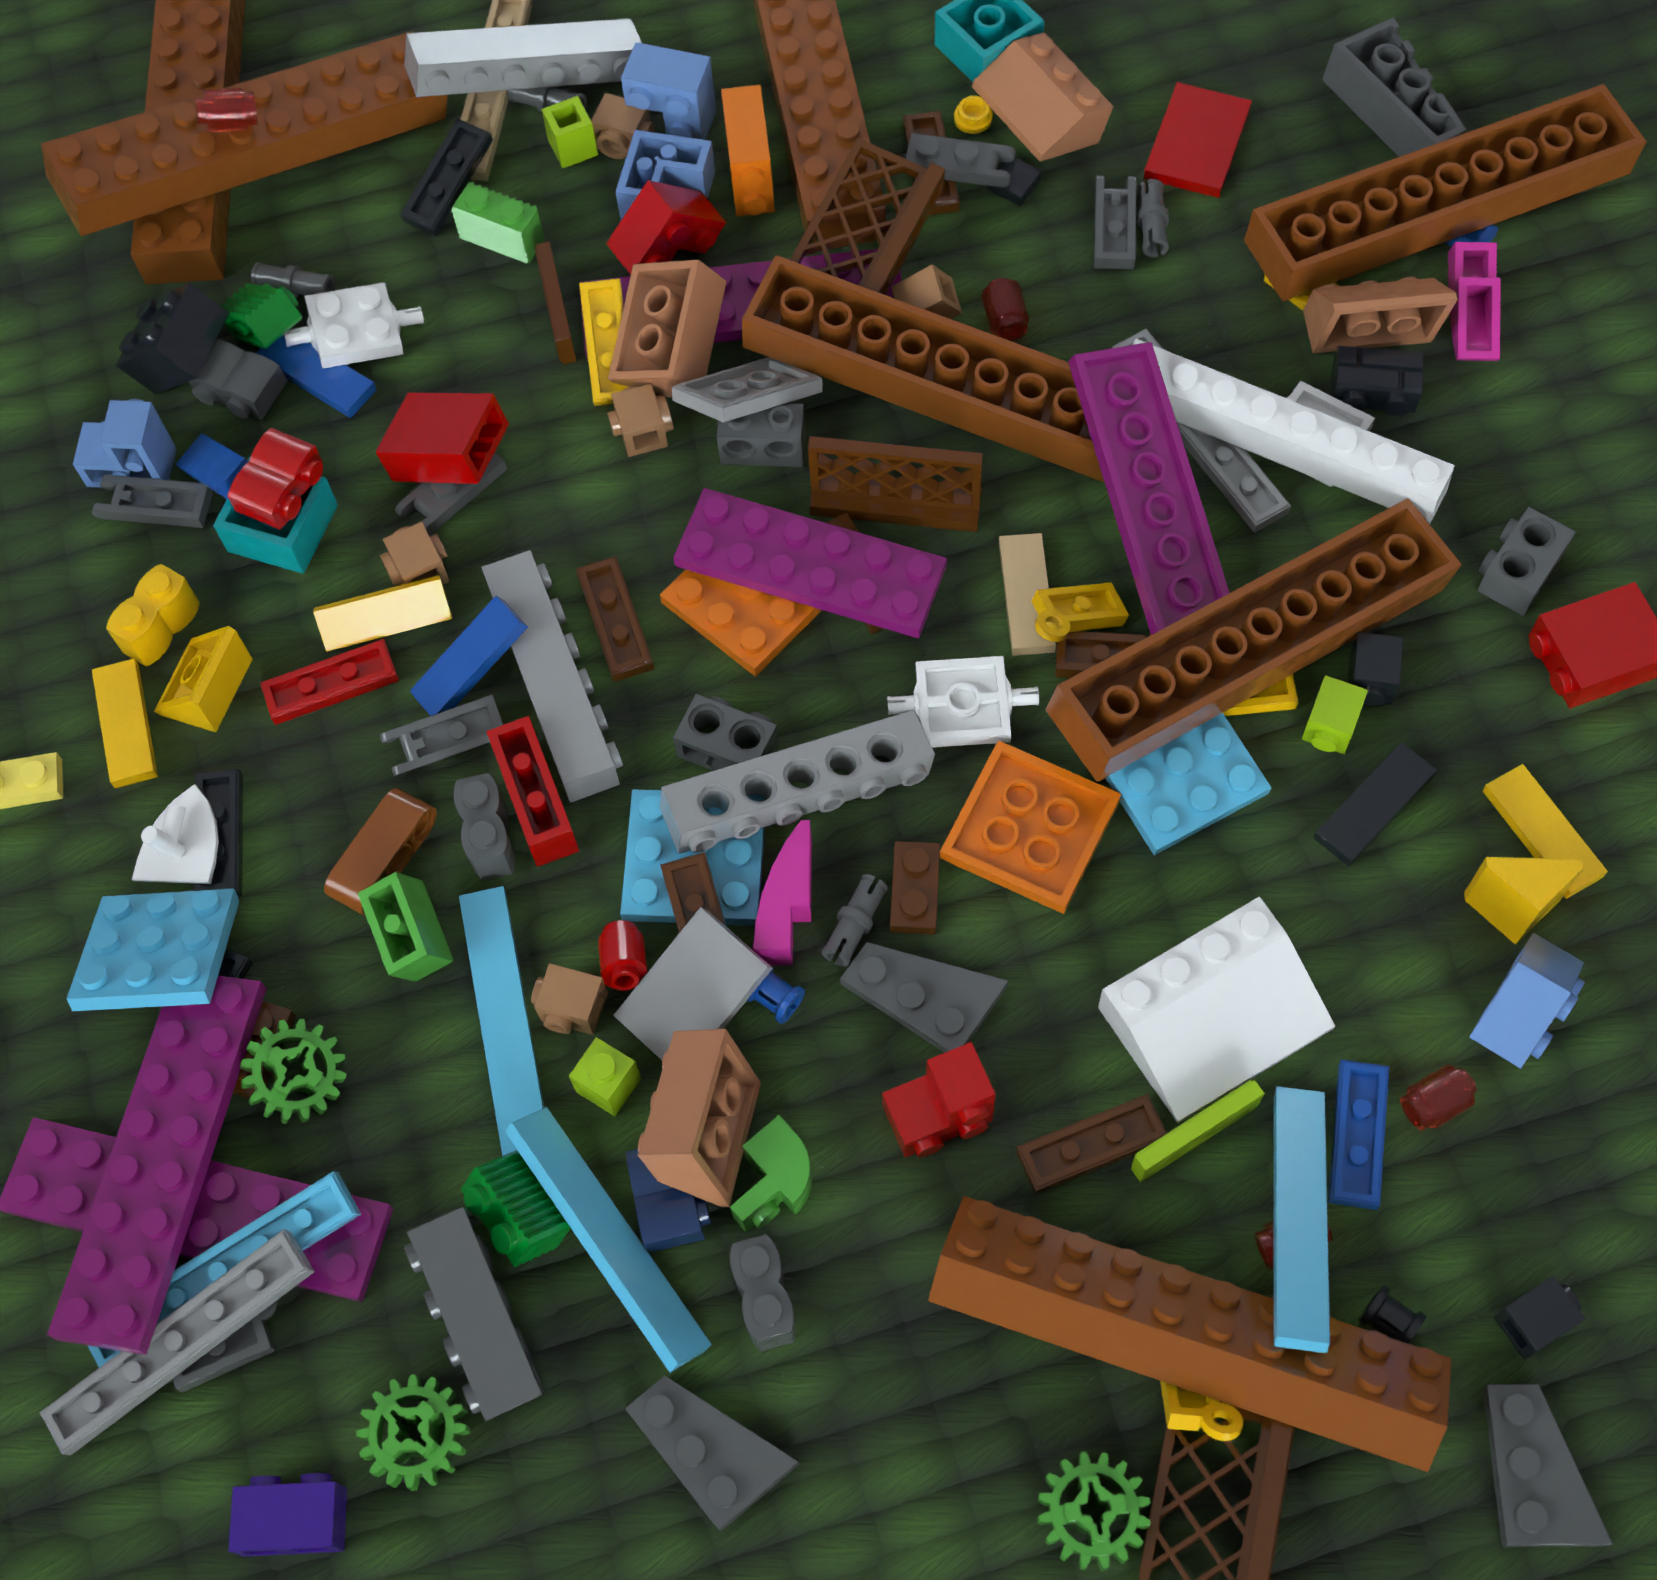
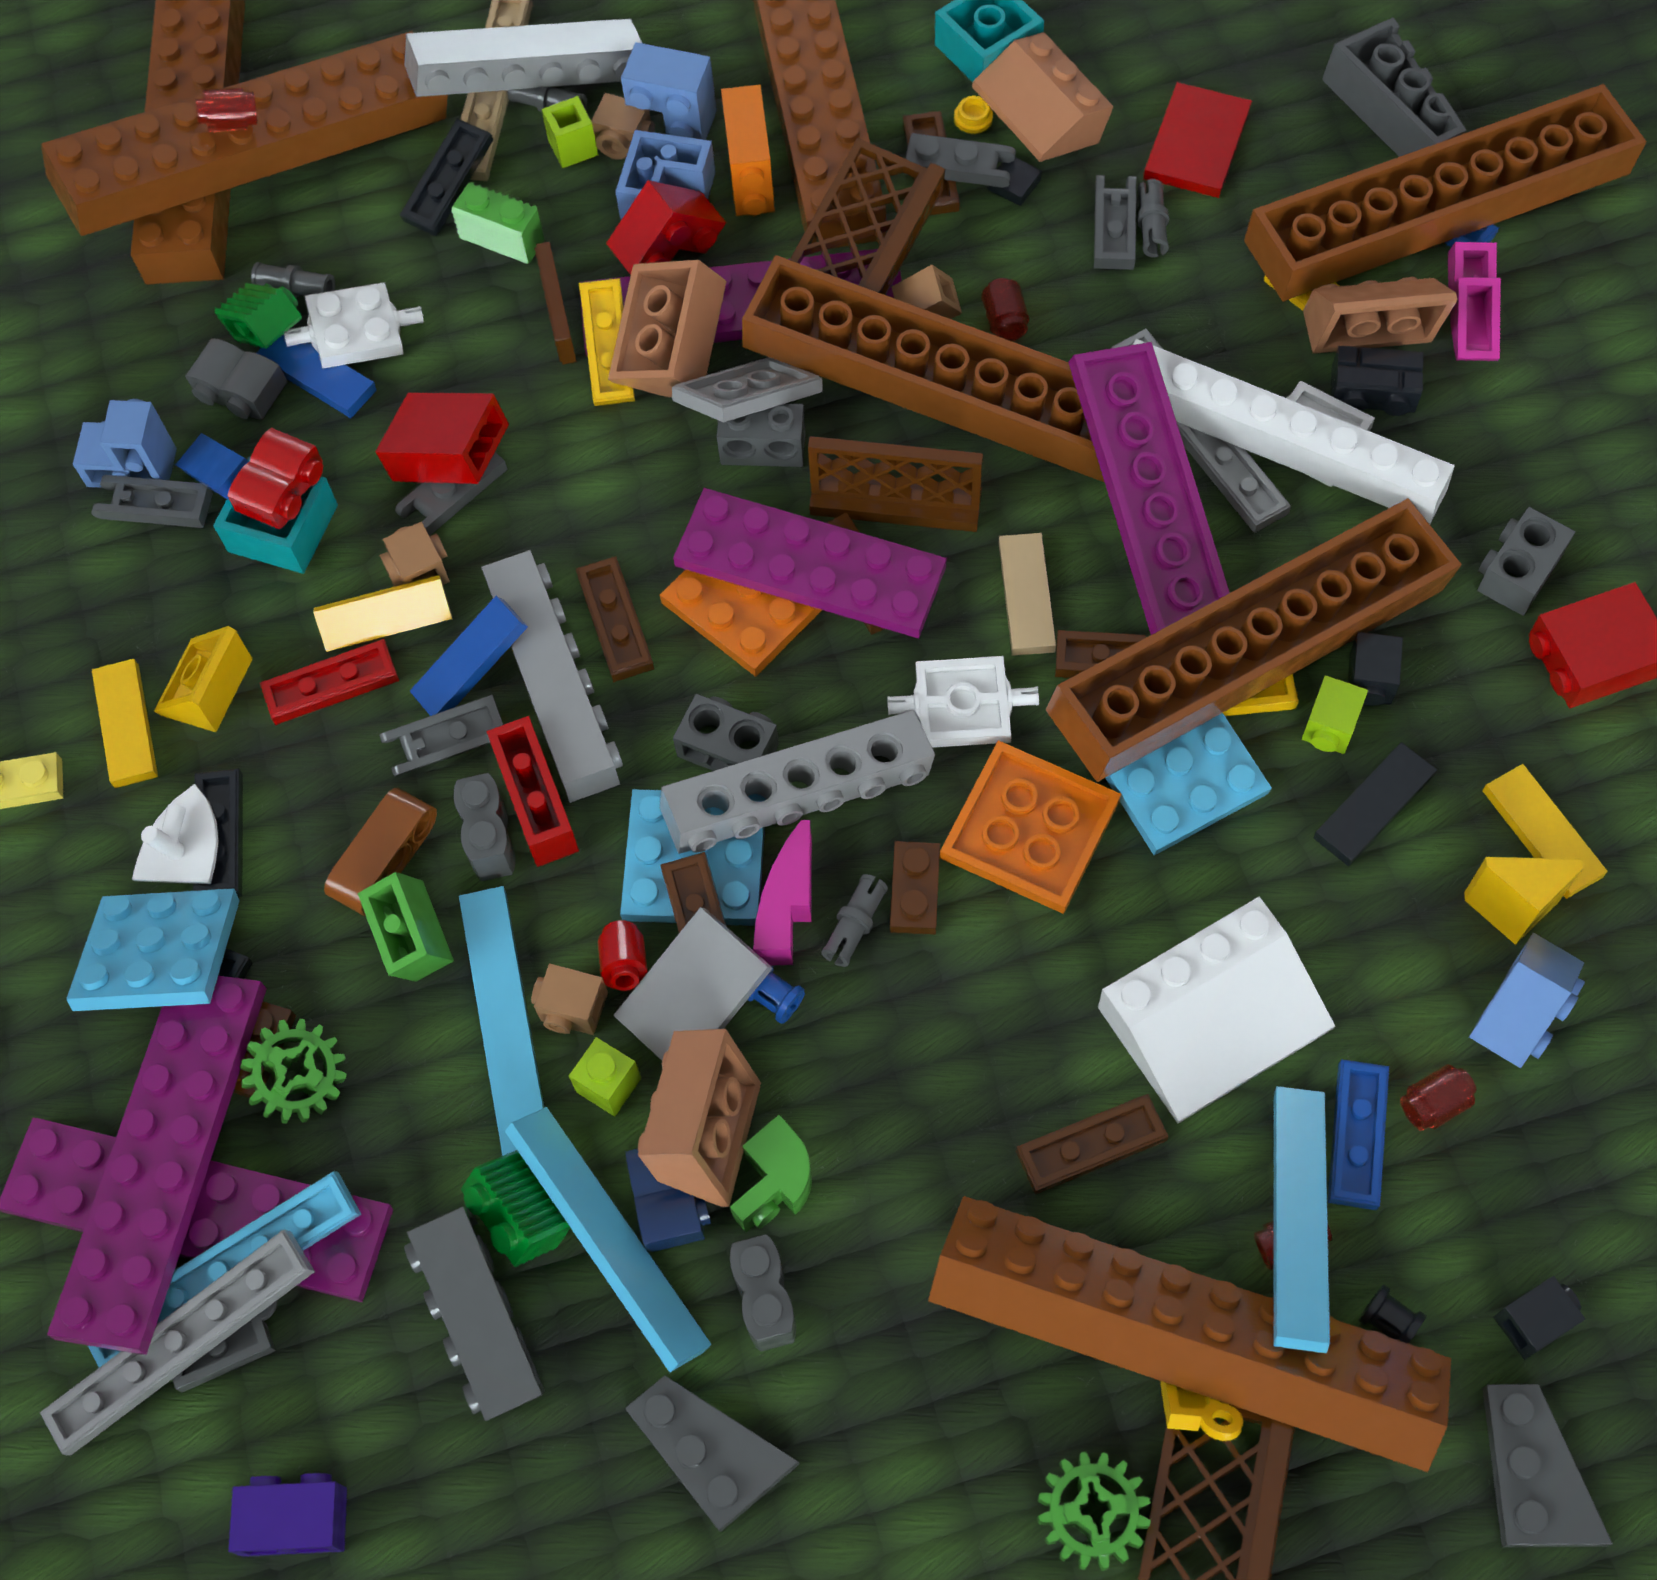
(148, 620): yellow brick -> none
(171, 338): black brick -> none
(399, 1446): bright green gear -> none
(640, 419): medium nougat brick -> none
(924, 995): dark grey wing -> none
(942, 1104): red brick -> none
(1077, 609): yellow hinge -> none
(1197, 1130): lime tile -> none

